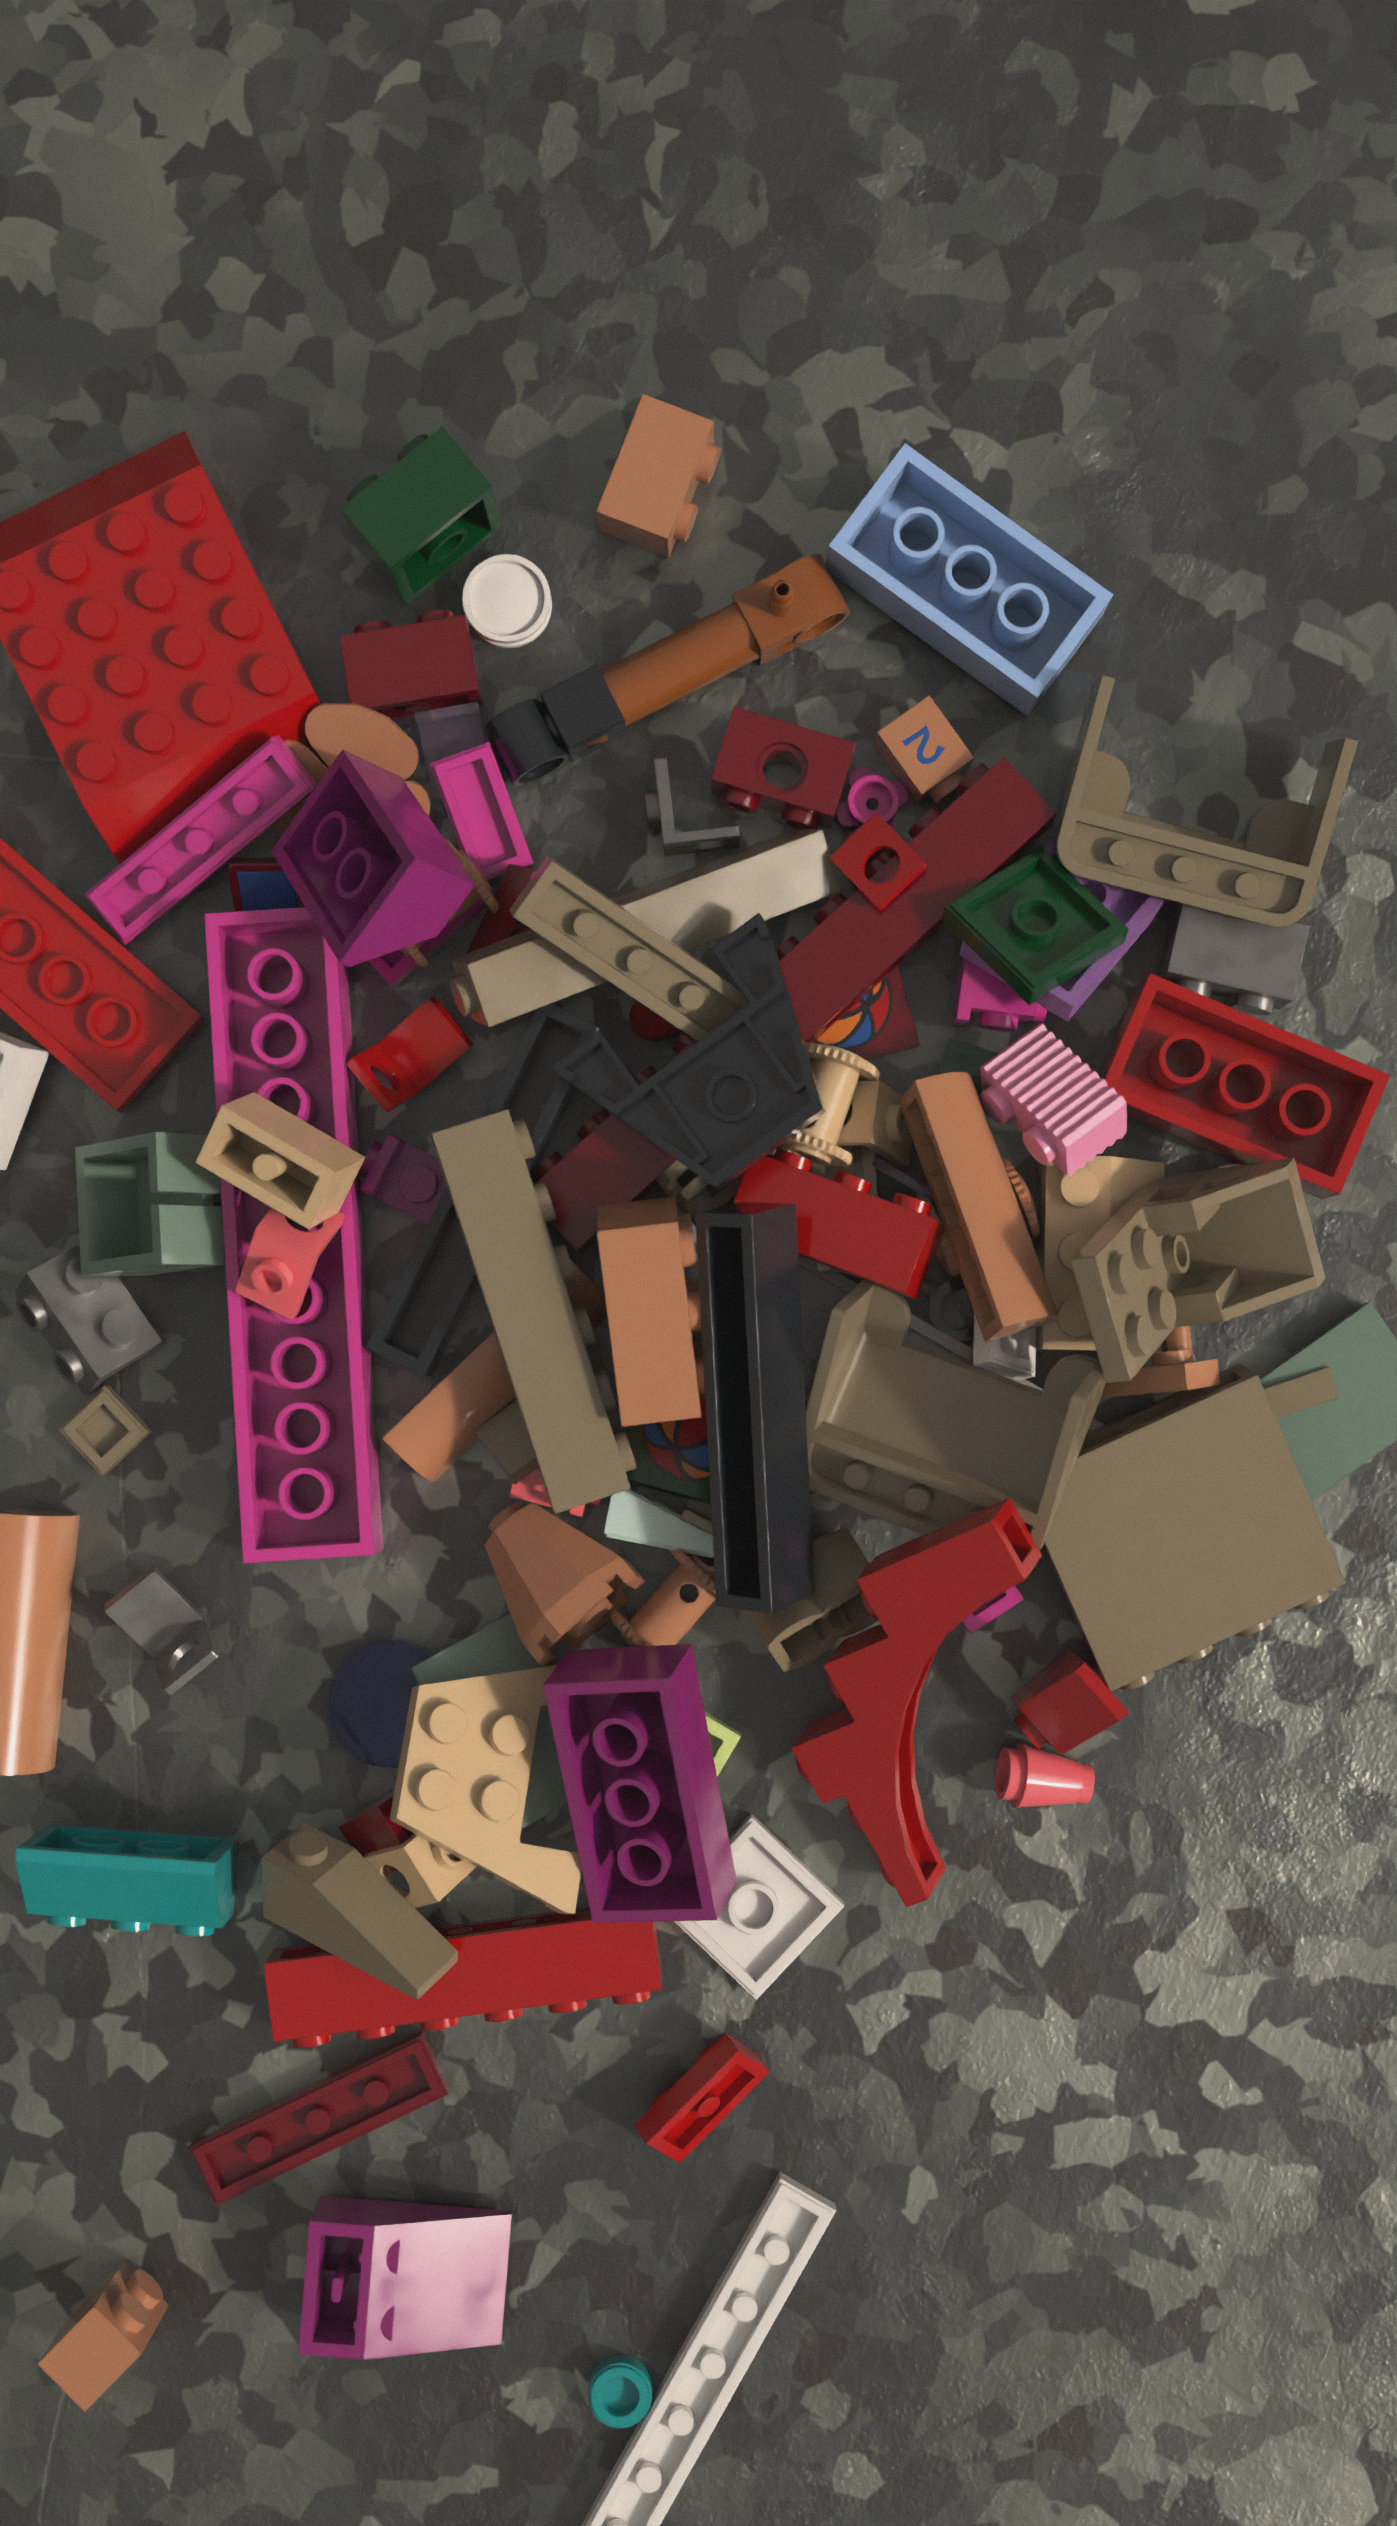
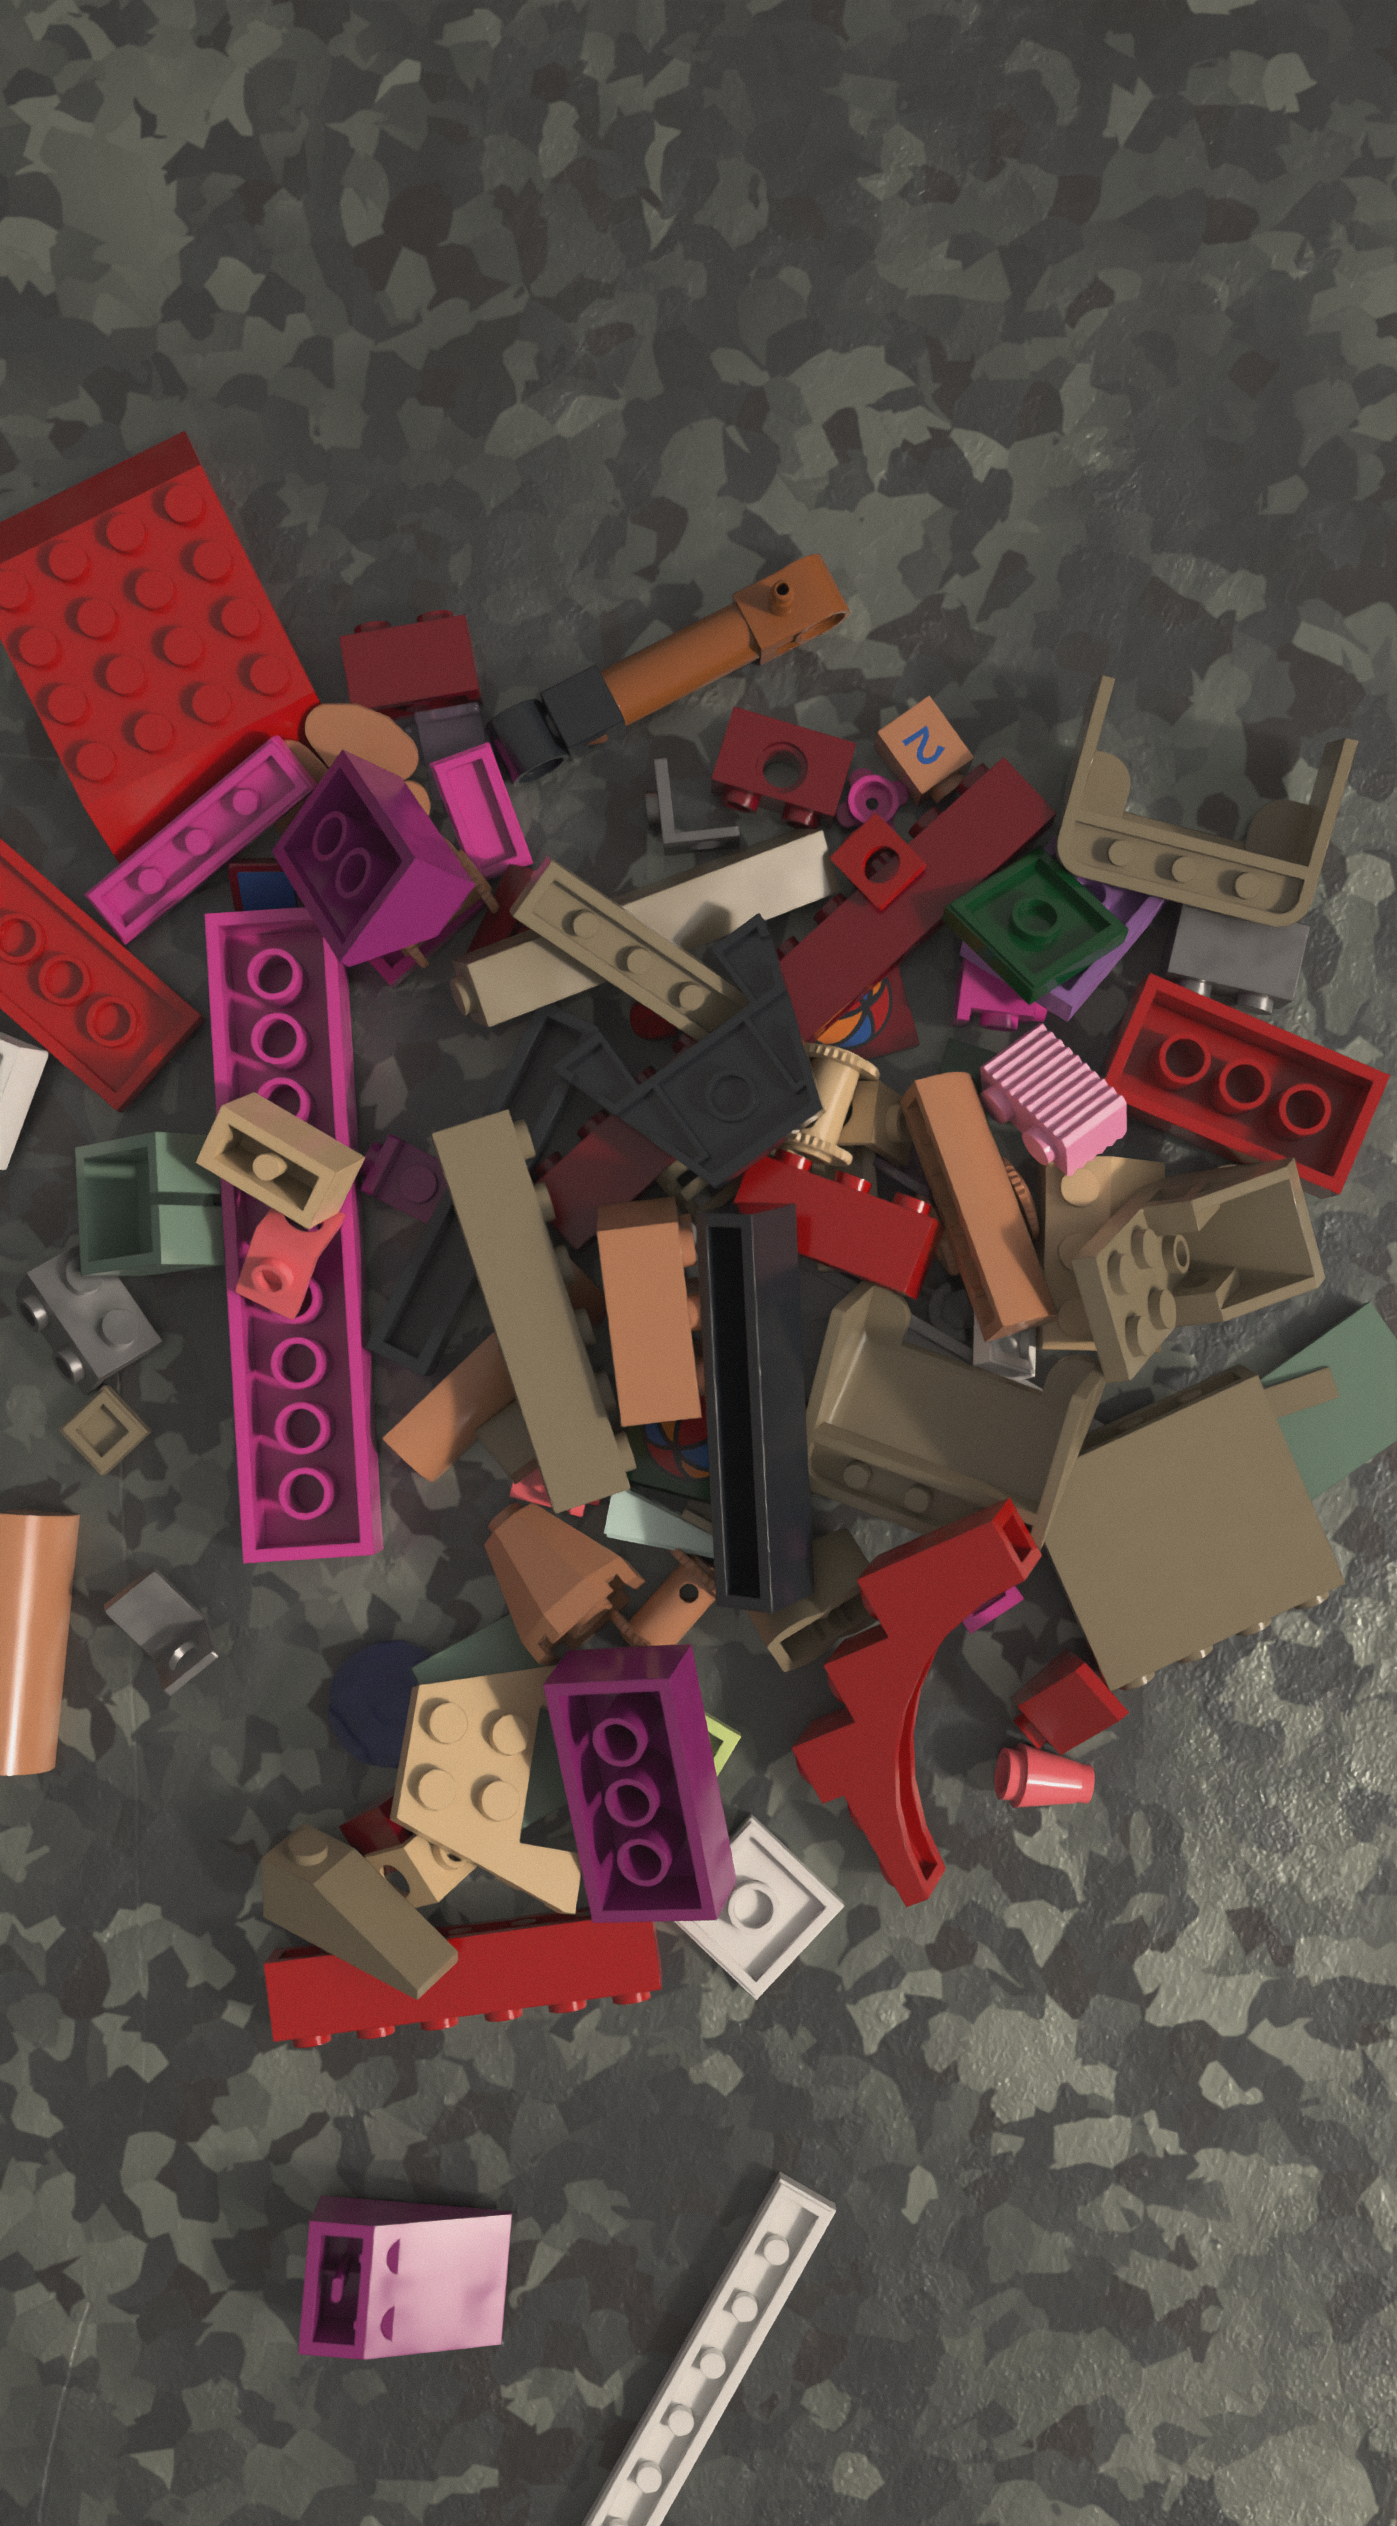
(105, 2334): nougat brick -> none
(129, 1878): teal slope -> none
(319, 2118): dark red tile -> none
(411, 1055): red bracket -> none
(422, 514): dark green brick -> none
(507, 601): white piece -> none
(620, 2391): teal tile -> none
(657, 477): nougat brick -> none
(701, 2098): red plate -> none
(966, 579): light blue brick -> none
(1170, 1370): nougat plate -> none

